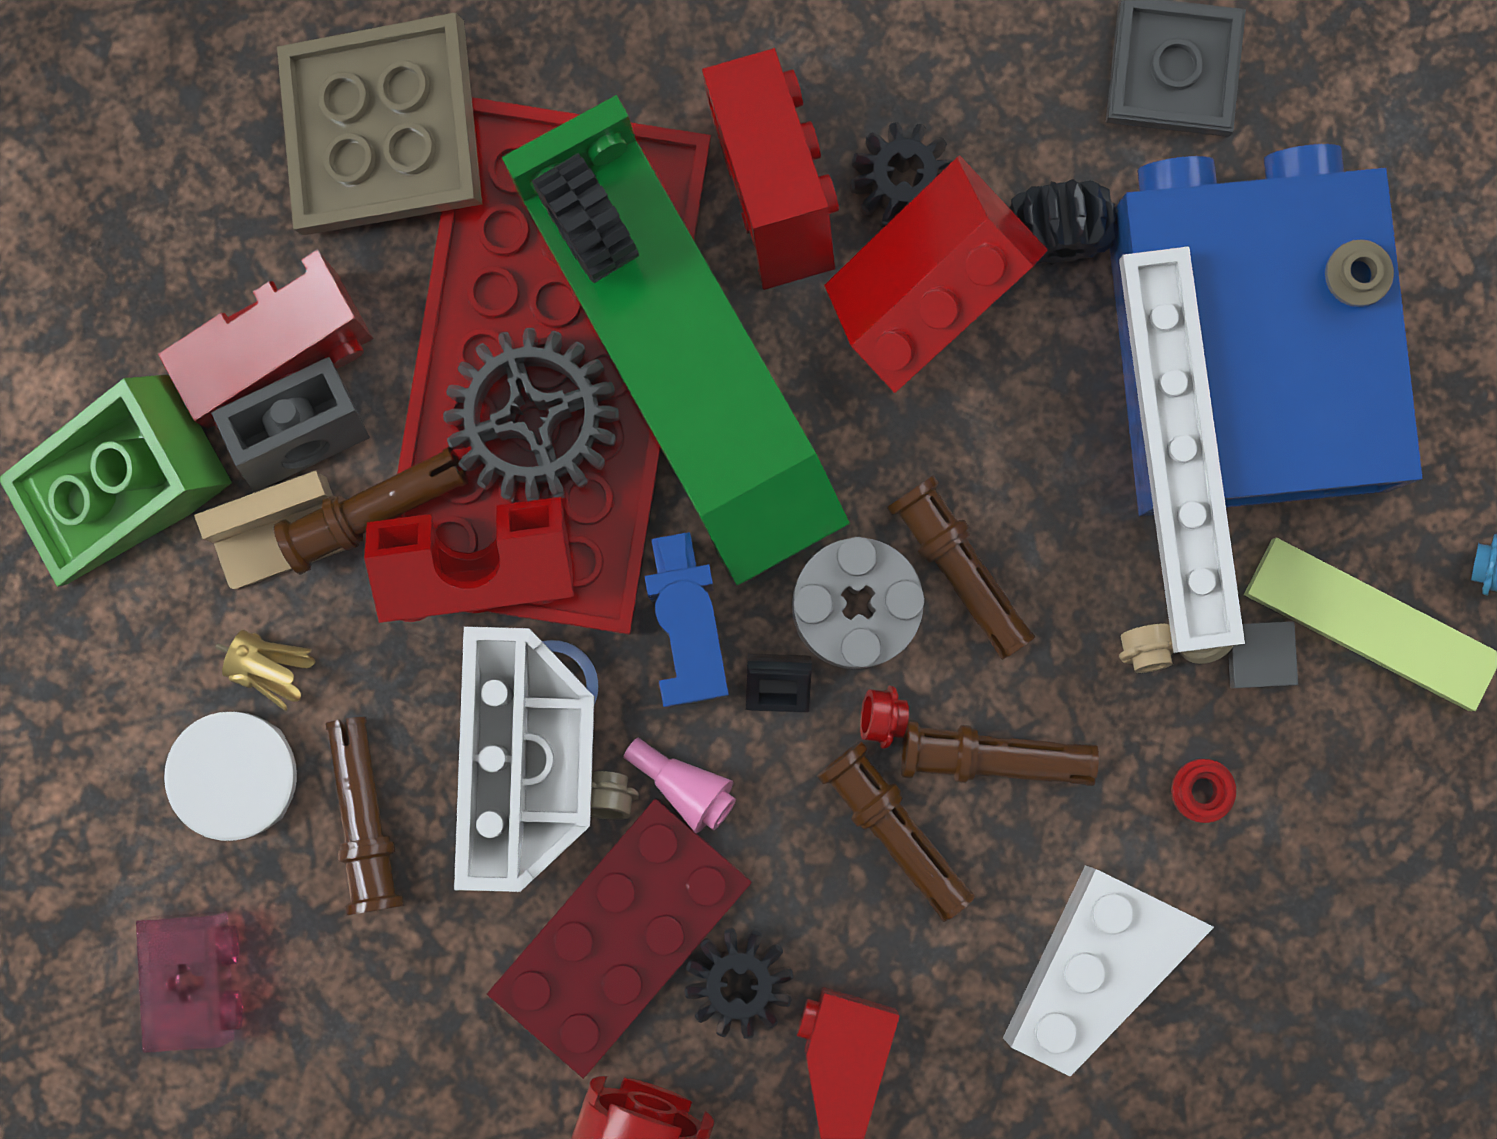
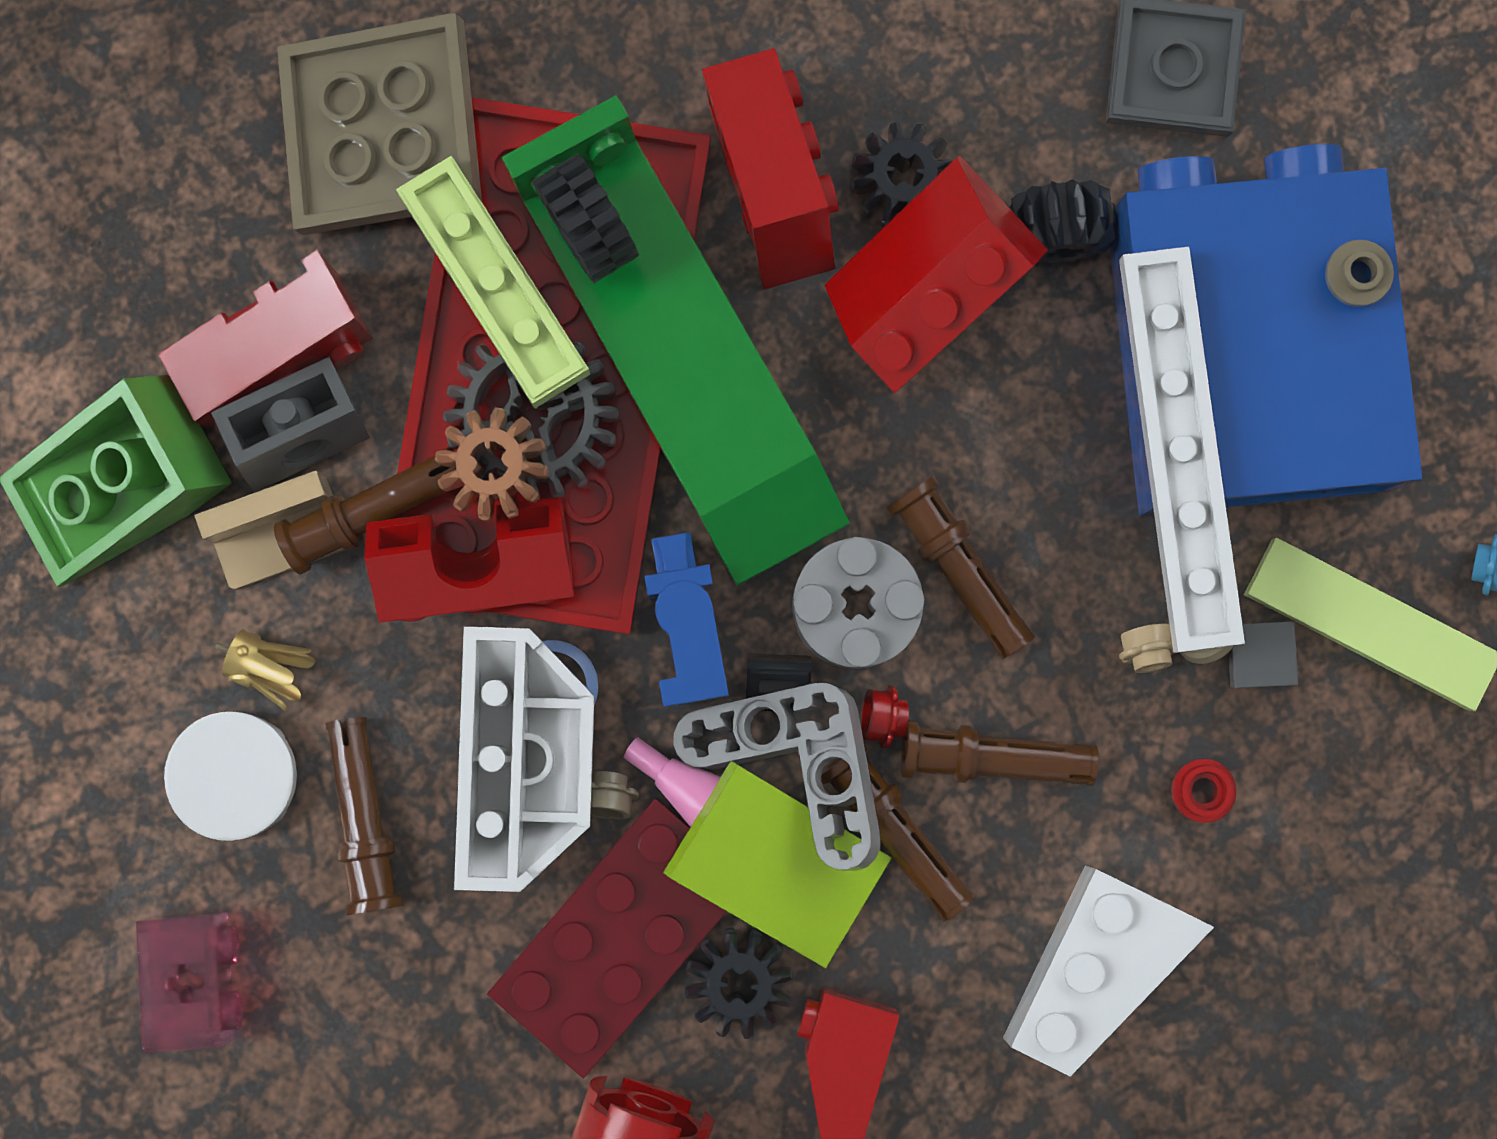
(470, 471): none -> nougat gear
(493, 282): none -> yellowish green tile
(760, 863): none -> lime tile
(816, 749): none -> light grey beam

